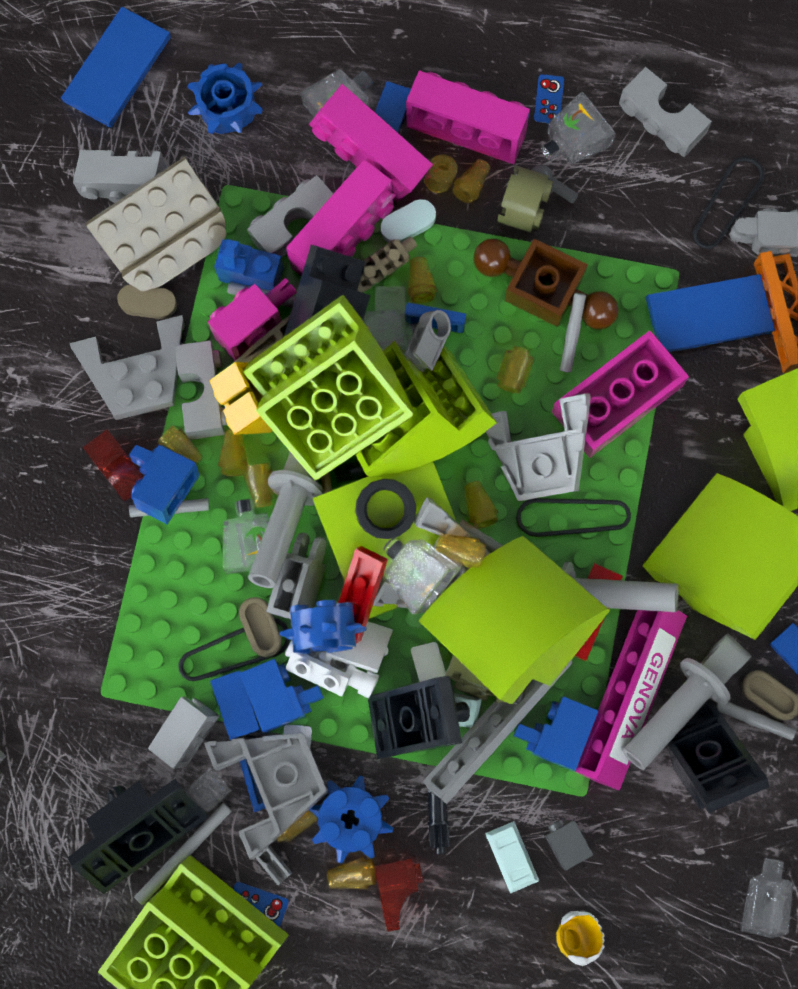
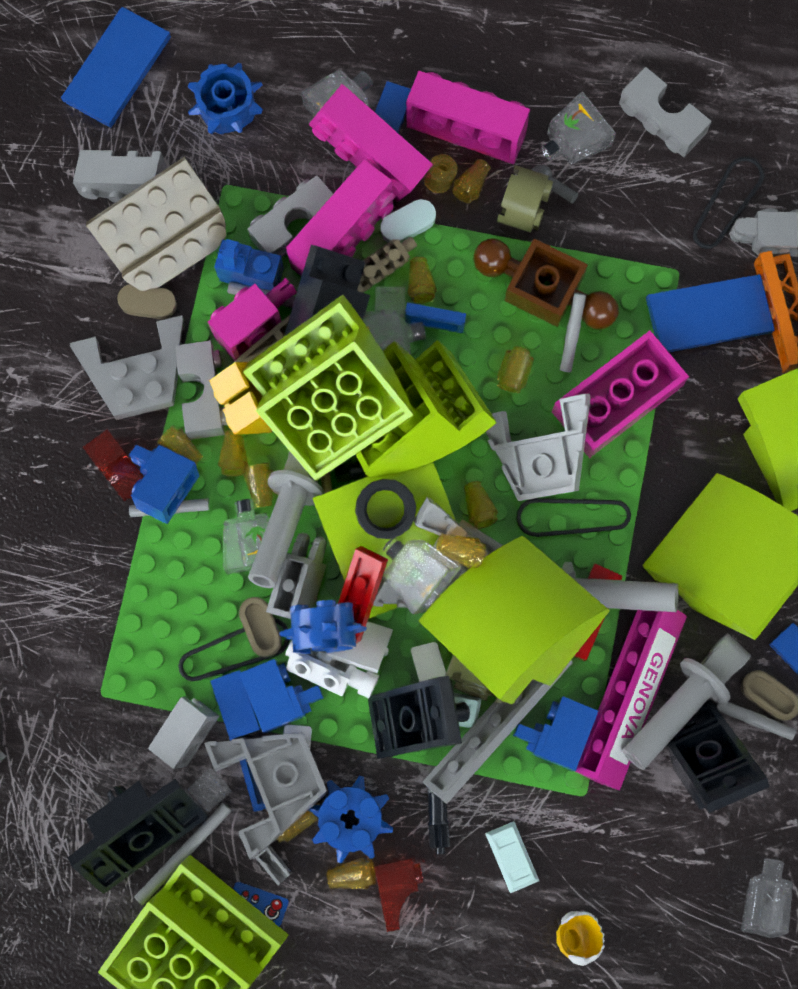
(425, 344): light grey piece -> none
(548, 98): blue sticker -> none
(567, 843): dark grey brick -> none

